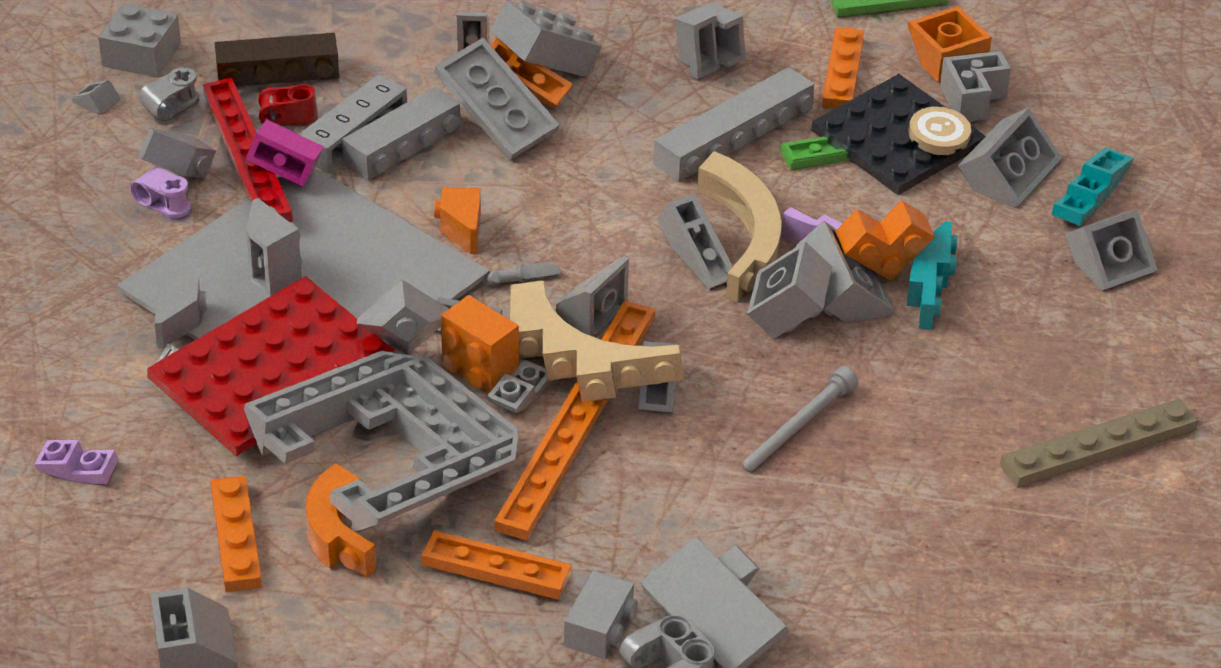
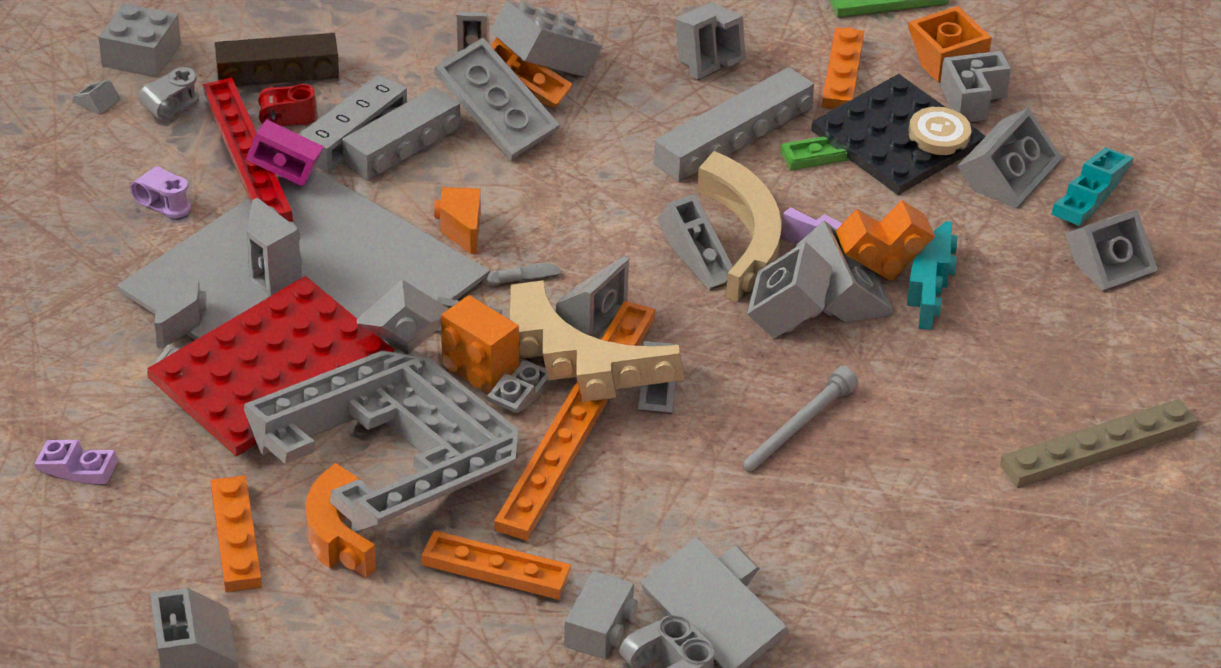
(177, 153): light grey slope -> none

